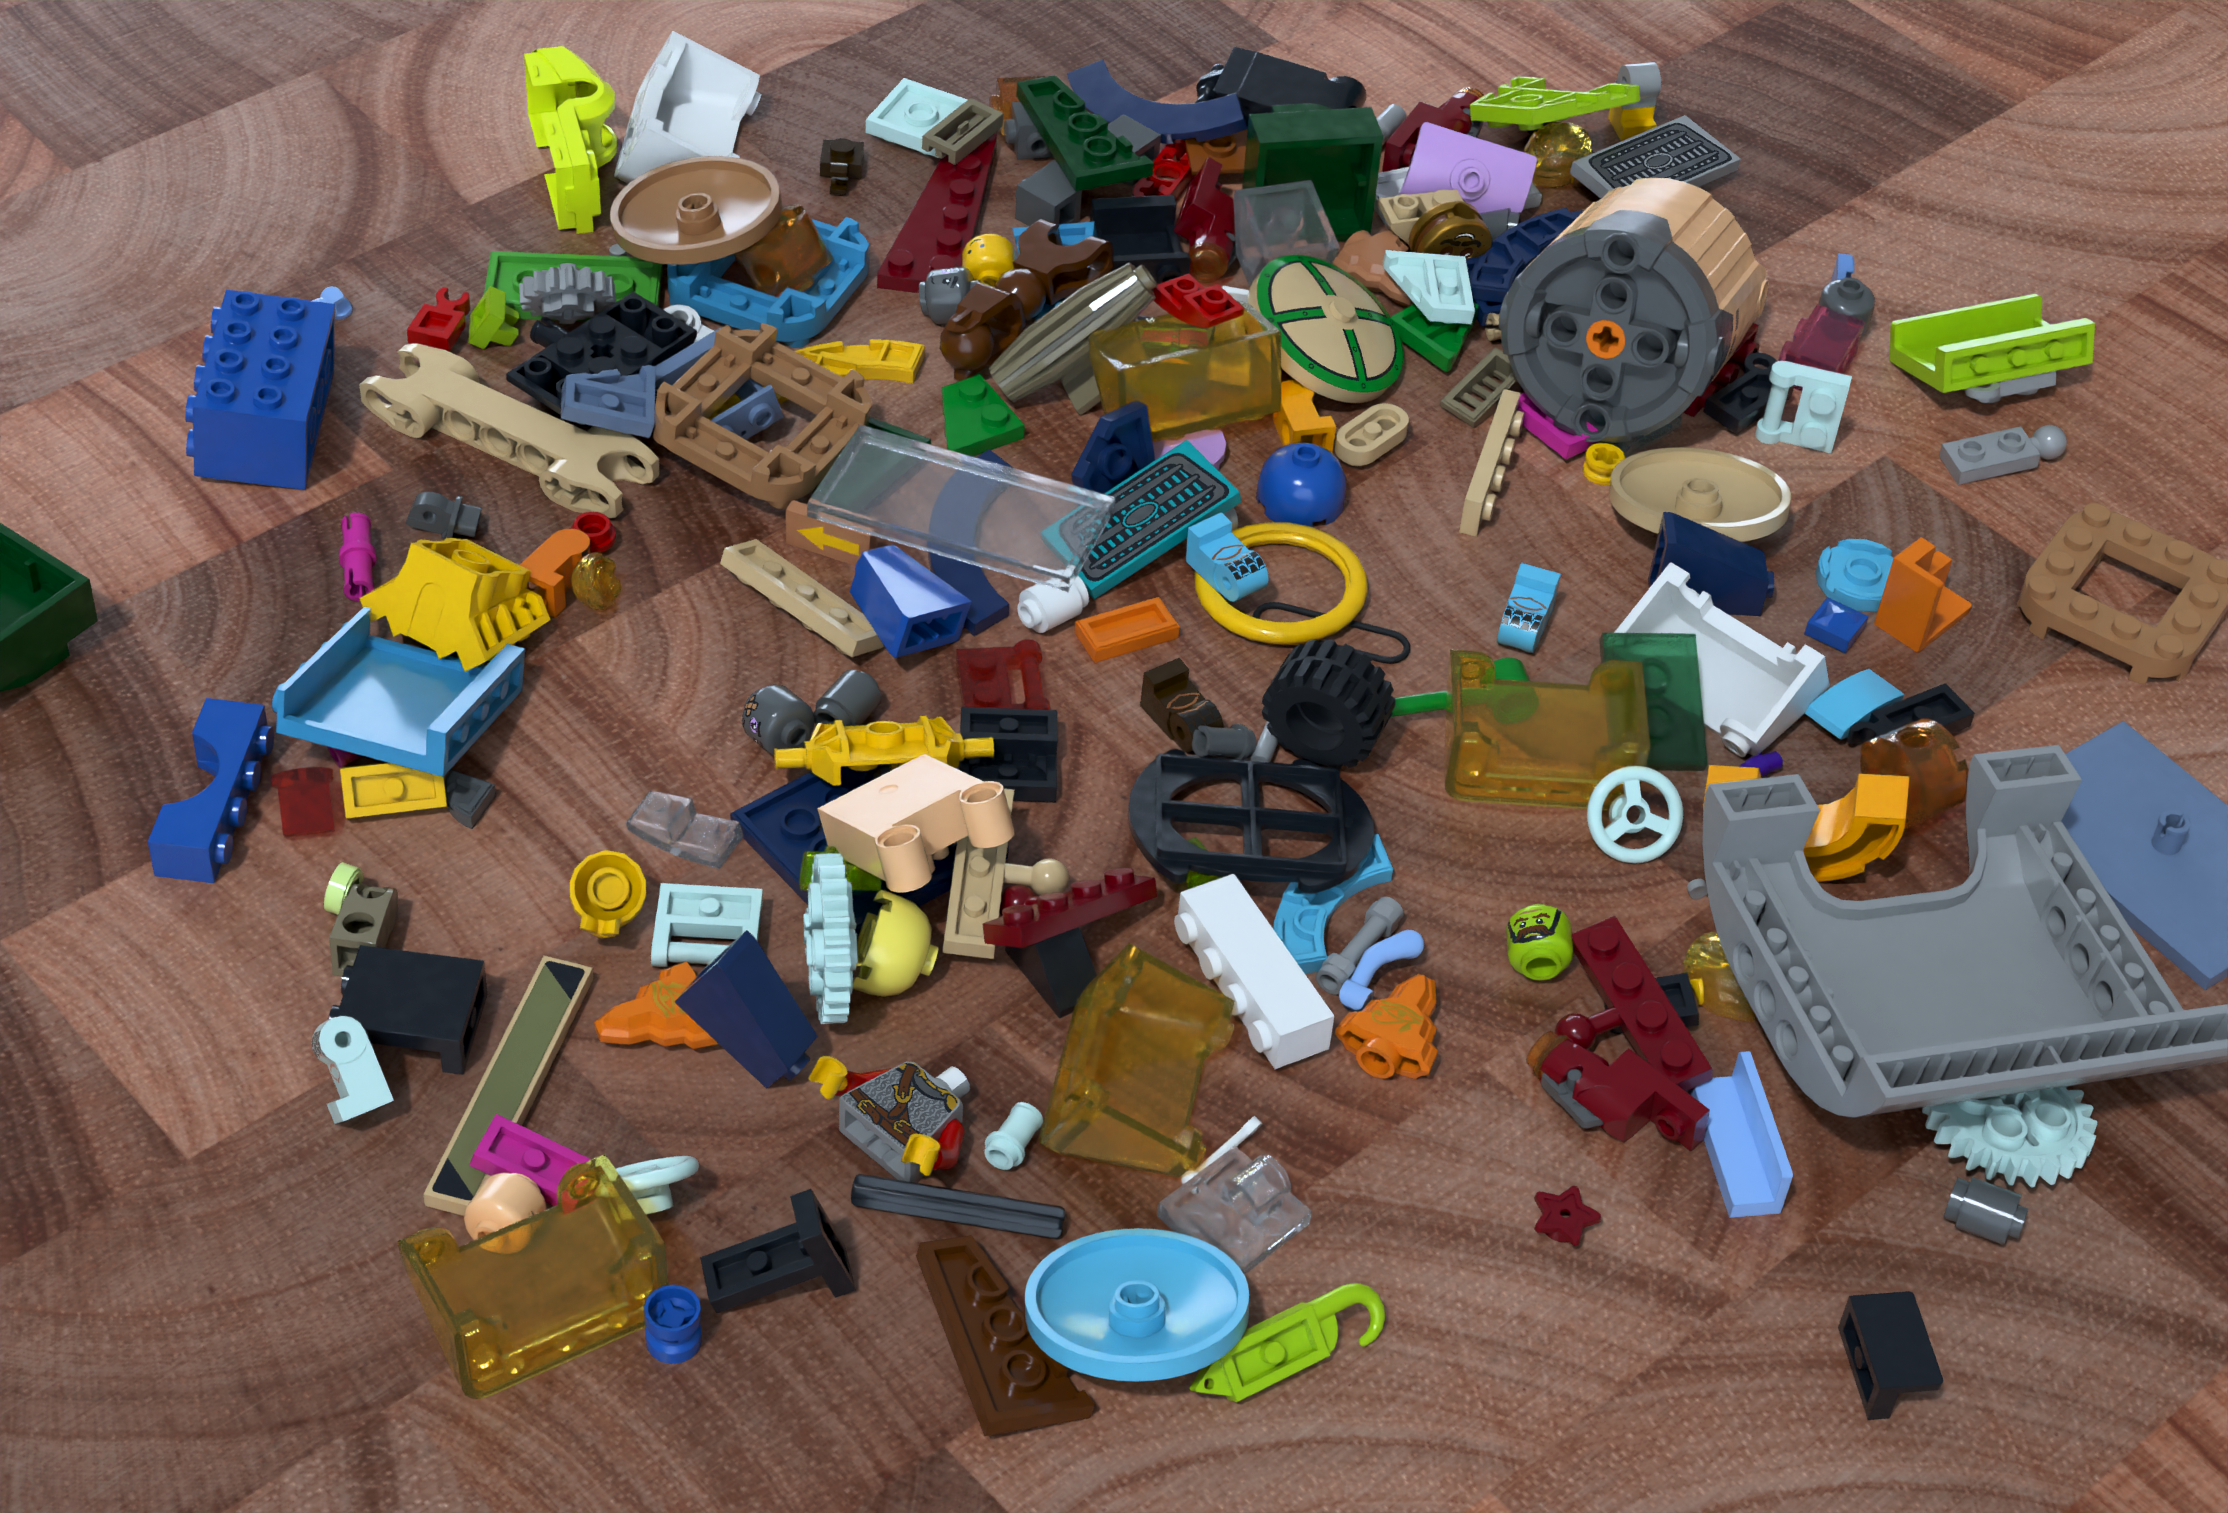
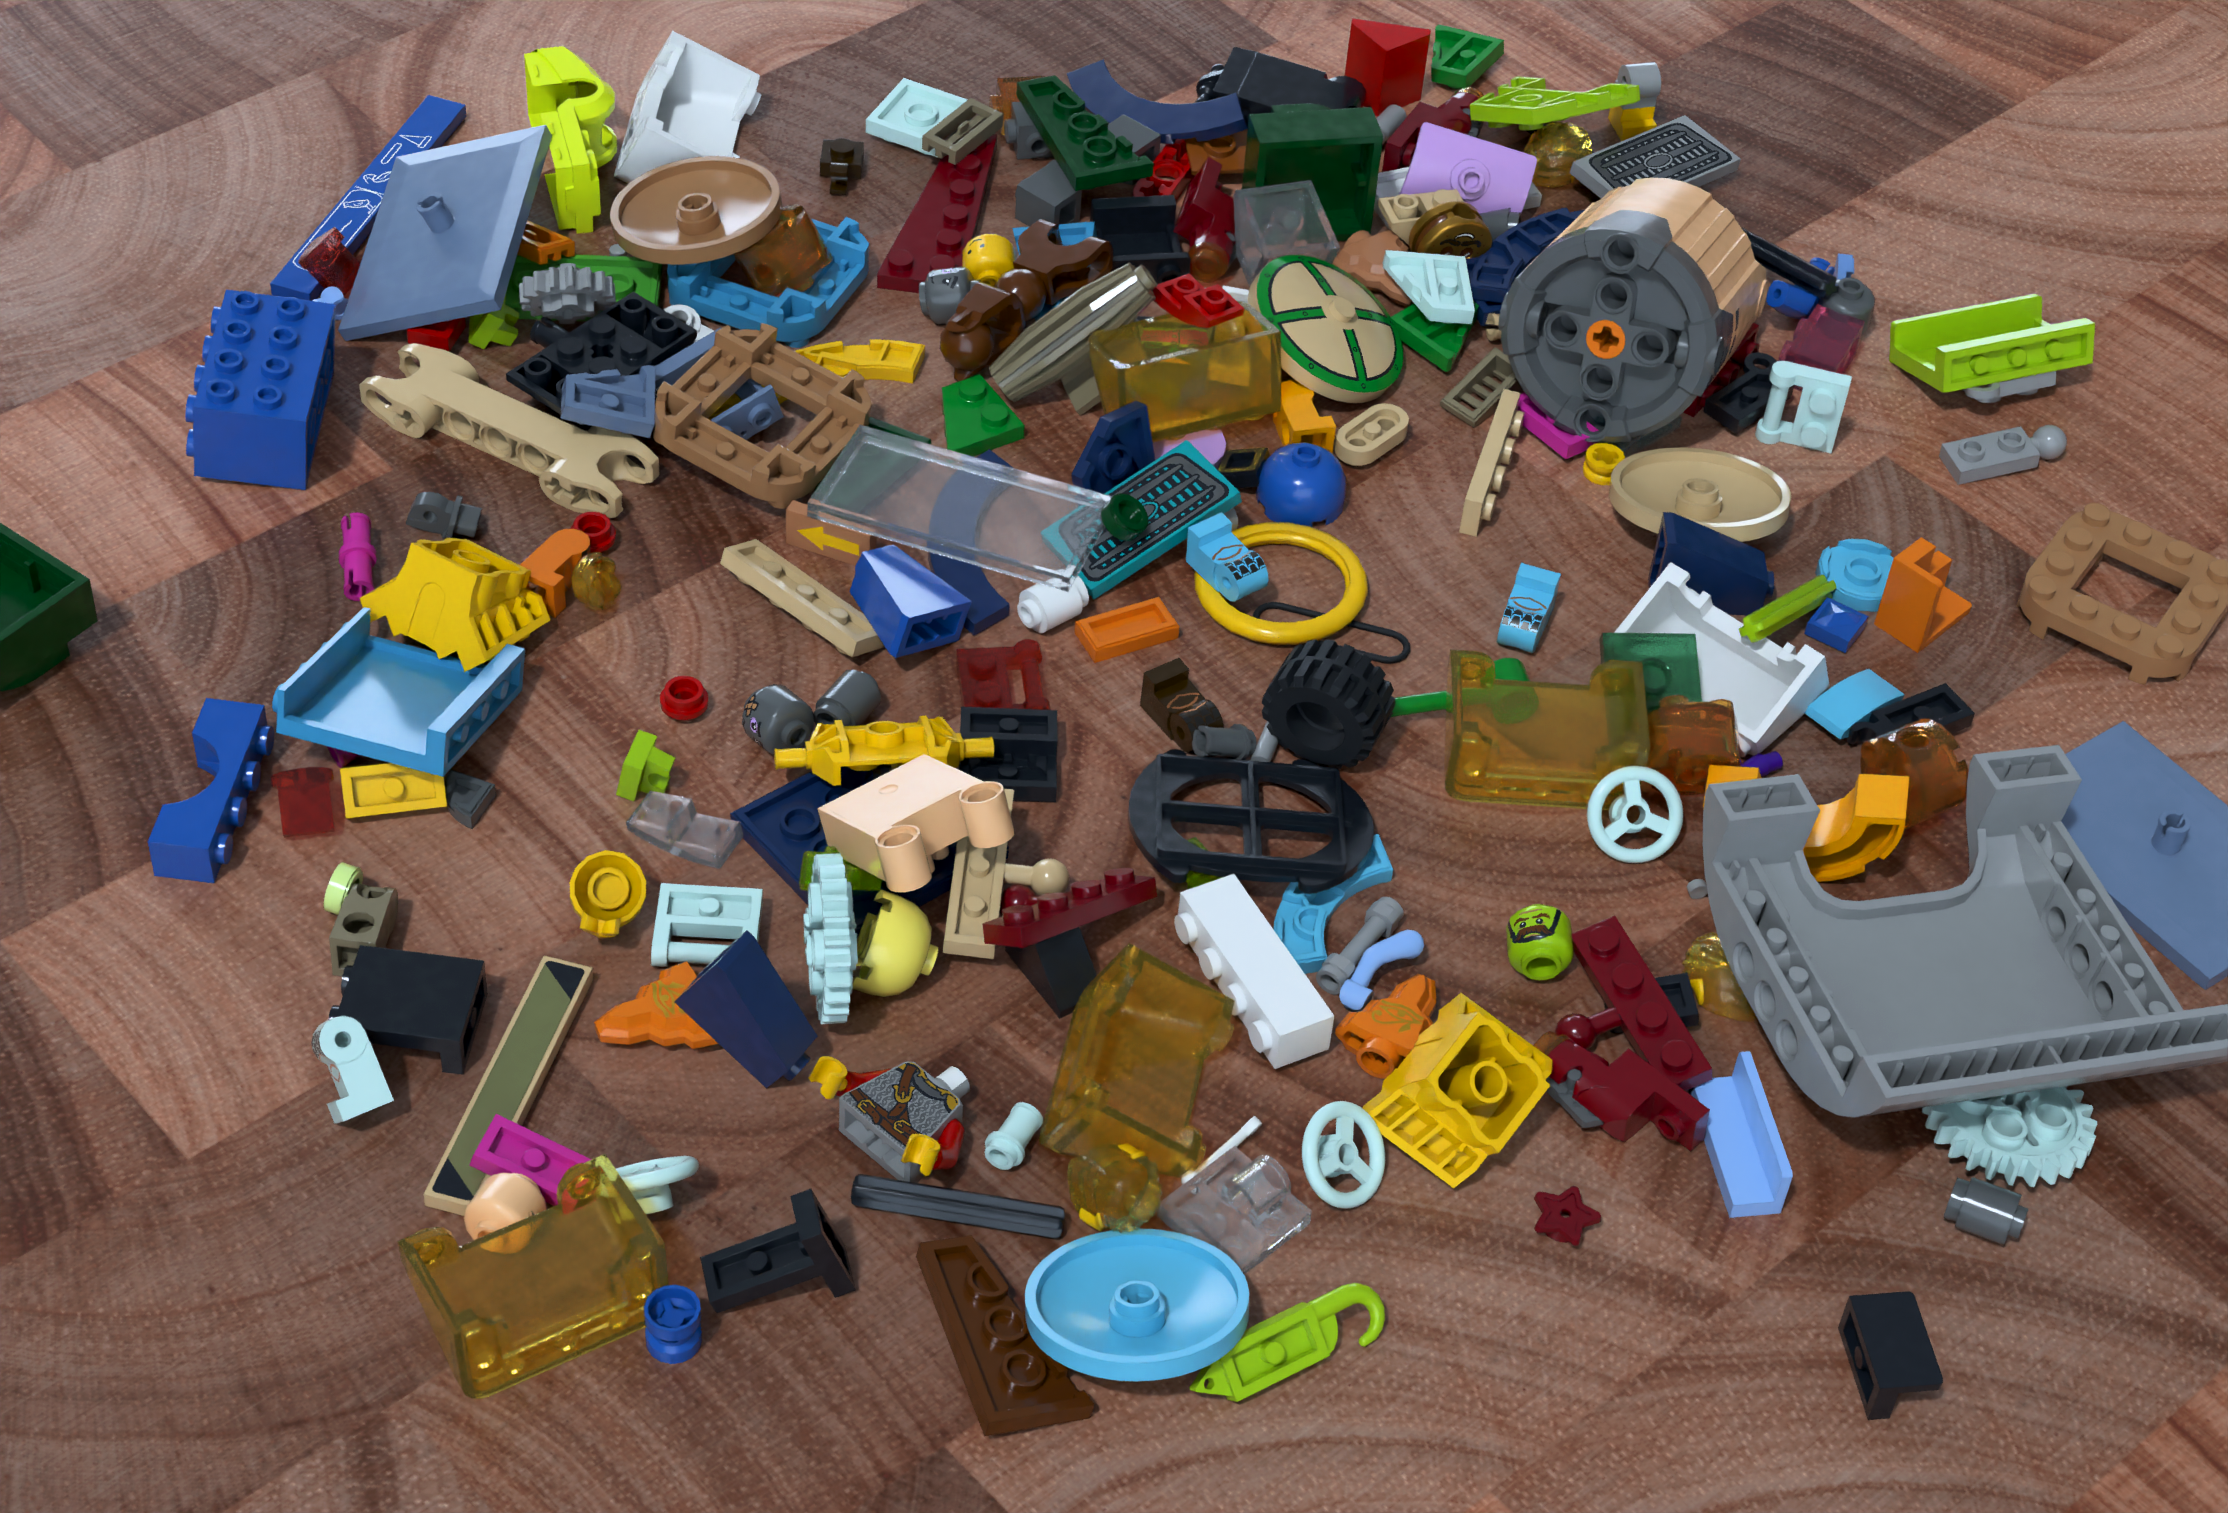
(330, 261): none -> clear red tile
(357, 210): none -> blue tile
(446, 233): none -> sand blue piece
(541, 243): none -> orange tile
(644, 768): none -> lime tile
(684, 698): none -> red plate
(1114, 1187): none -> clear yellow hair
(1124, 517): none -> dark green tile
(1243, 466): none -> black tile
(1337, 1154): none -> light aqua piece
(1387, 62): none -> red slope
(1460, 1091): none -> yellow slope
(1462, 56): none -> green wing
(1690, 738): none -> clear orange brick
(1787, 608): none -> lime axle
(1792, 267): none -> black axle
(1793, 299): none -> blue arm

